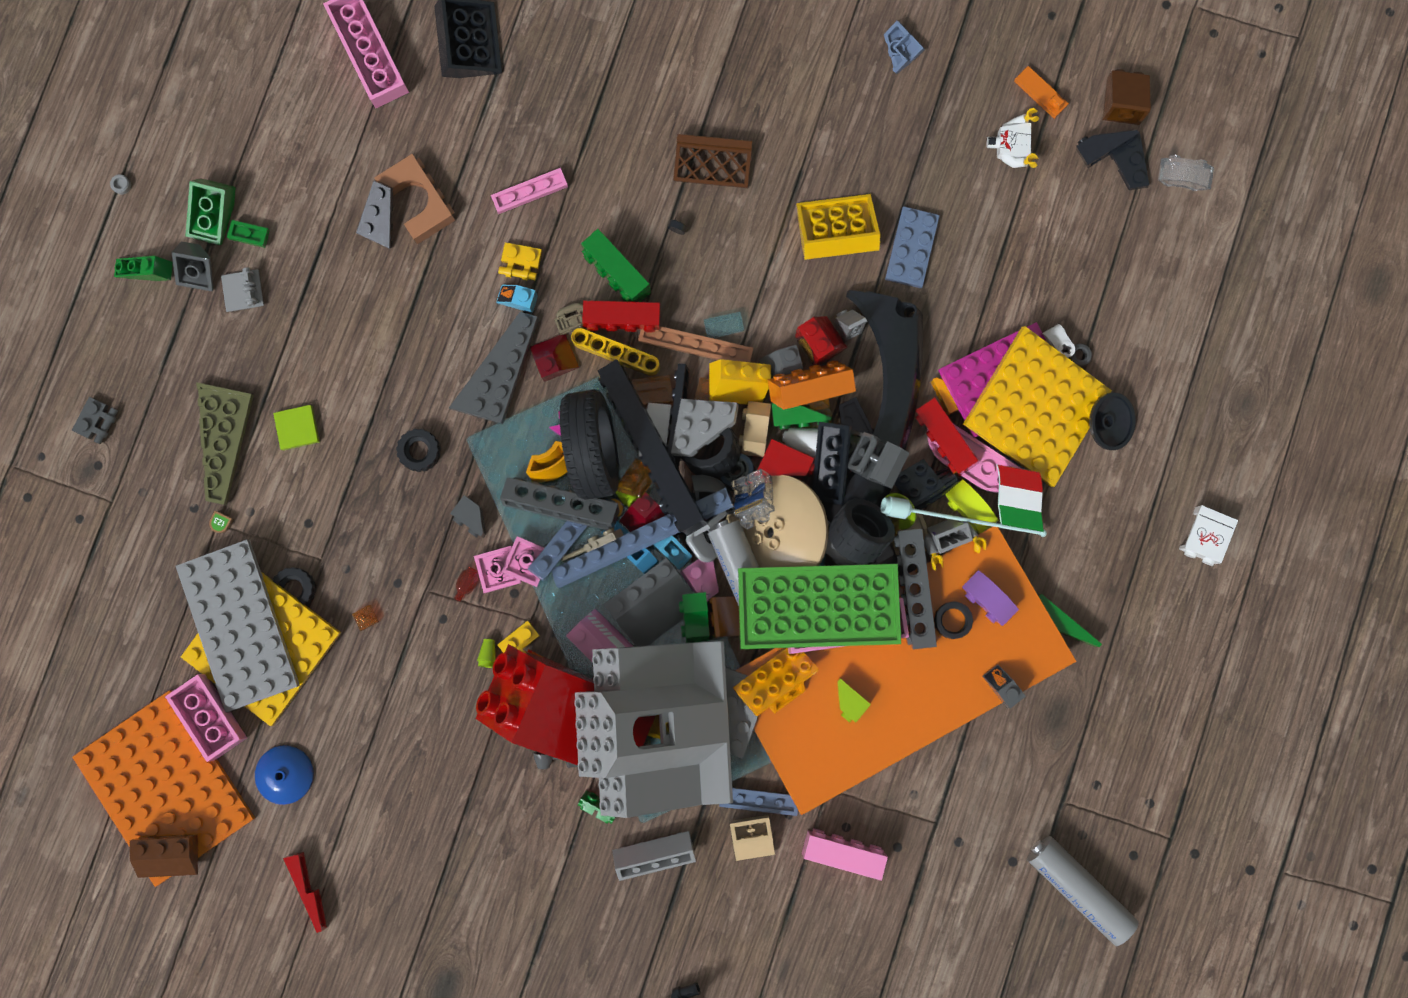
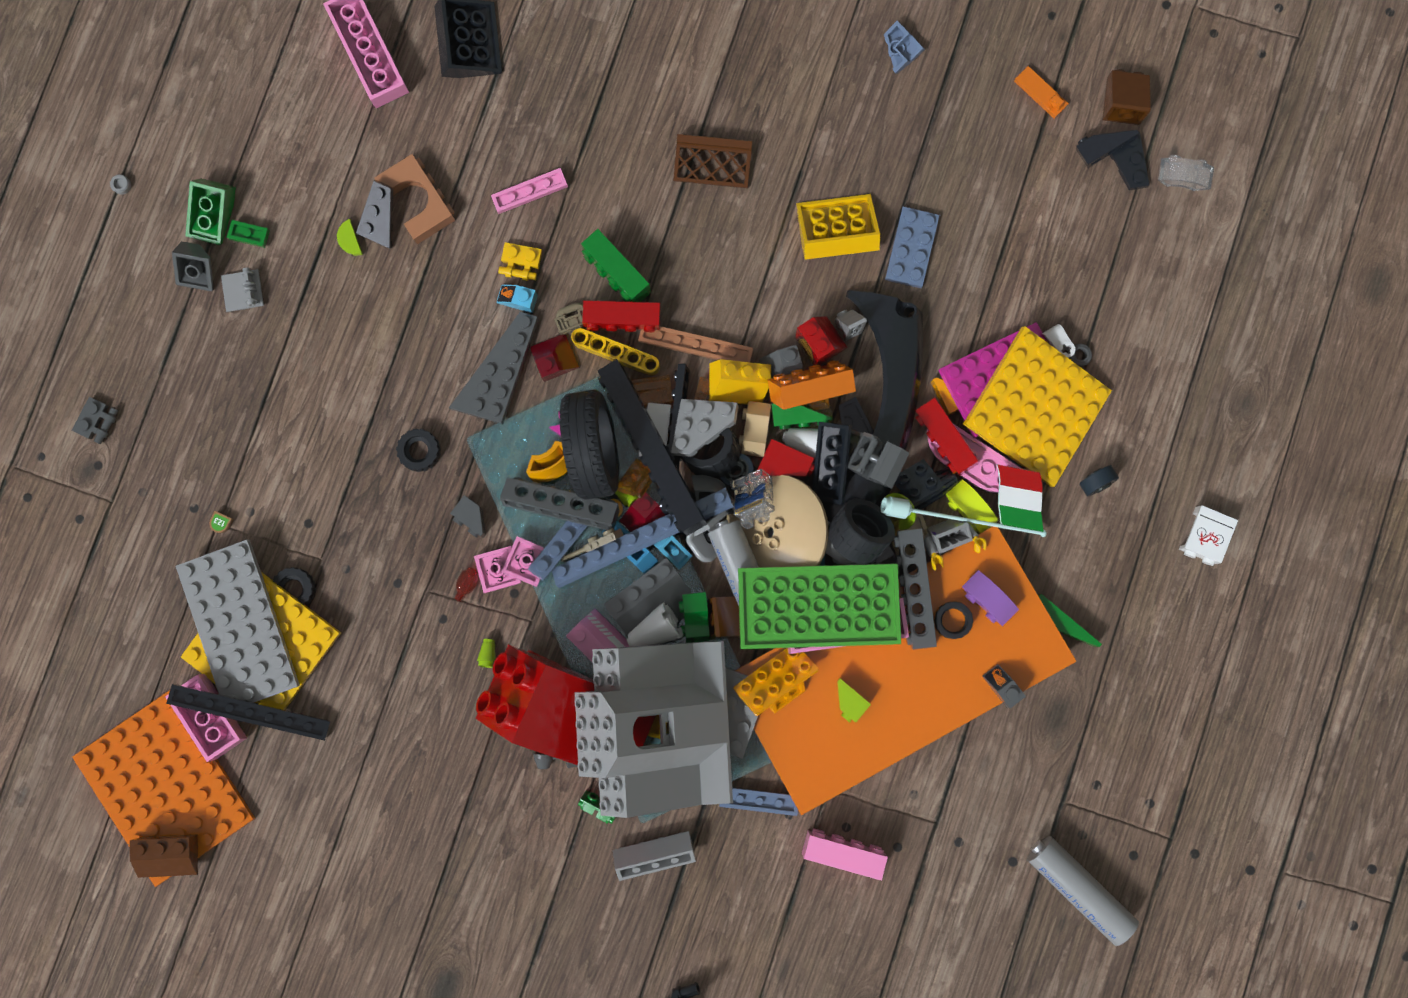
(144, 268): green slope -> none
(222, 430): olive wing -> none
(248, 712): none -> black plate
(296, 427): lime tile -> none
(296, 773): blue dish -> none
(311, 898): red slope -> none
(347, 239): none -> lime tile
(365, 618): clear orange tile -> none
(520, 637): yellow plate -> none
(656, 628): none -> white cone
(677, 227): black tile -> none
(701, 578): bright pink wing -> none
(724, 325): clear light blue tile -> none
(752, 837): tan slope -> none
(1014, 141): white torso -> none
(1099, 480): none -> black wheel
(1112, 421): black dish -> none

